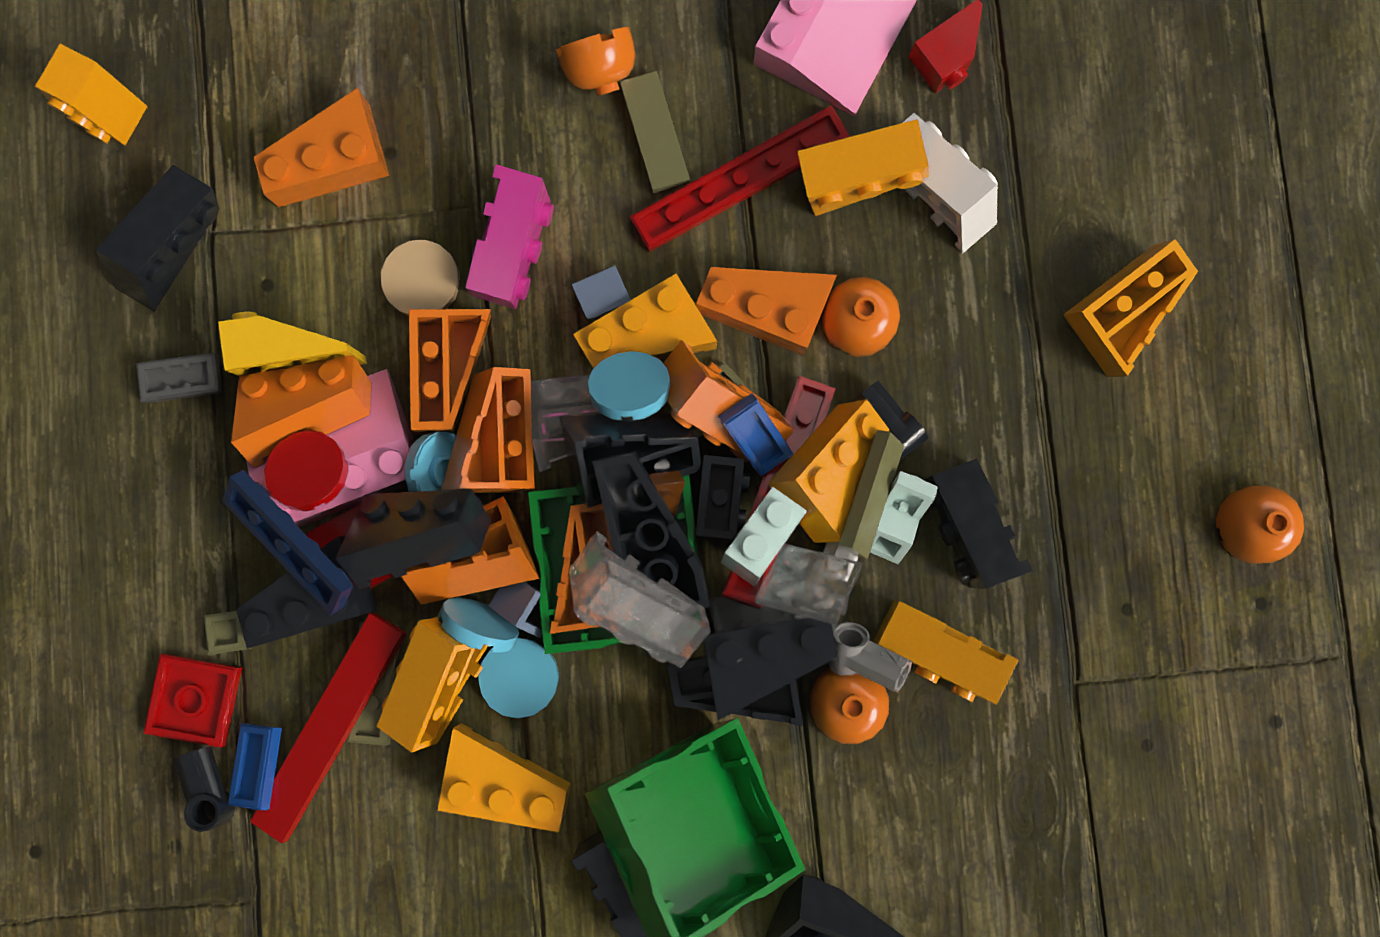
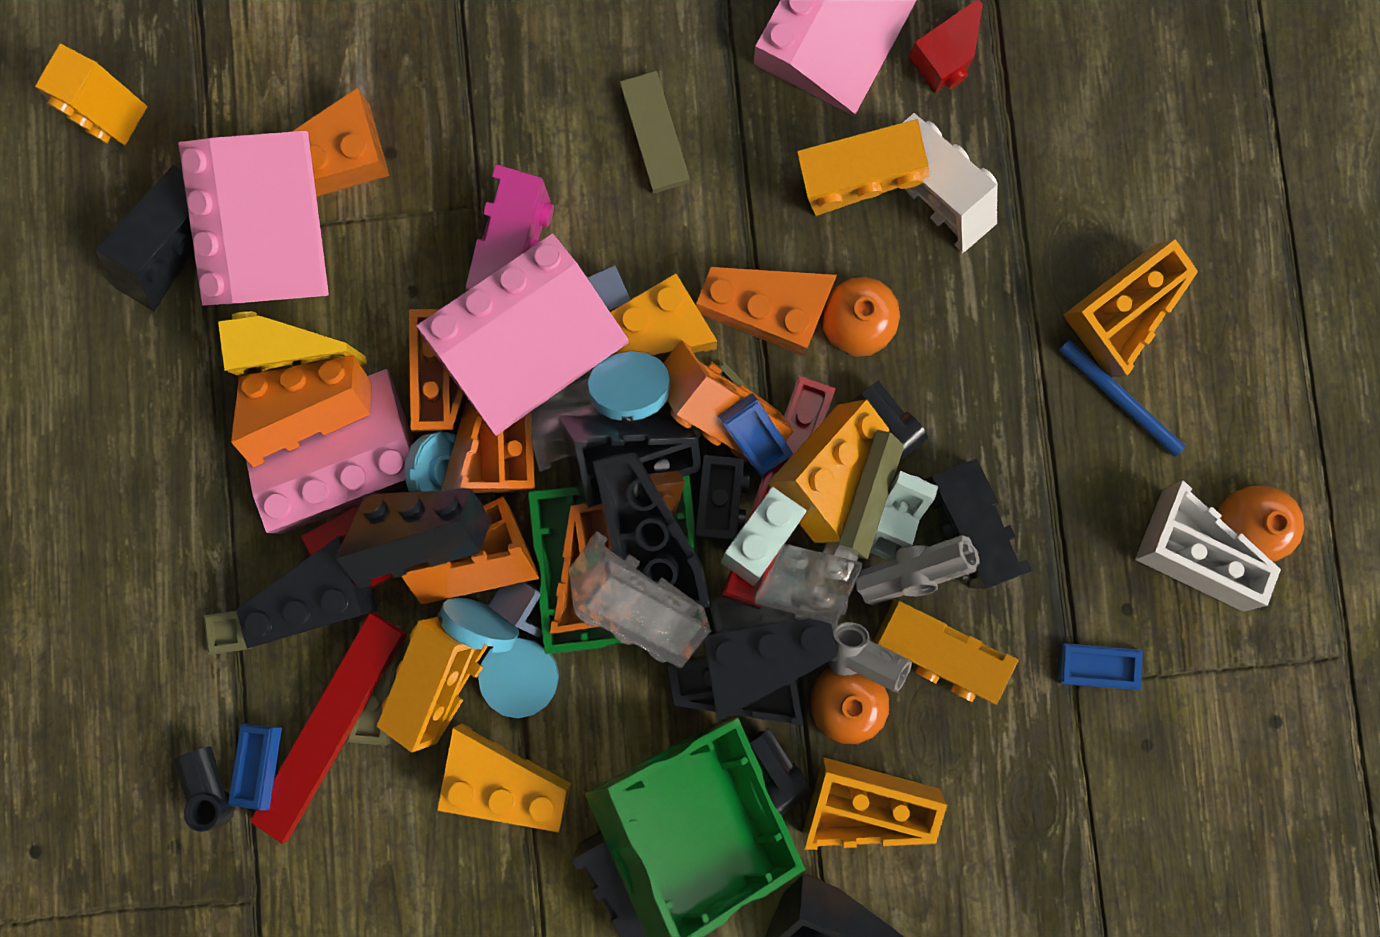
(179, 378): dark grey plate -> none
(192, 700): red tile -> none
(254, 217): none -> bright pink slope
(287, 542): dark blue plate -> none
(306, 470): red tile -> none
(420, 277): tan tile -> none
(523, 334): none -> bright pink slope
(598, 60): orange cylinder -> none
(734, 180): red tile -> none
(781, 778): none -> black piece
(870, 808): none -> light orange wedge
(918, 570): none -> light grey piece
(1100, 666): none -> blue tile
(1122, 398): none -> blue bar
(1205, 553): none -> white wedge

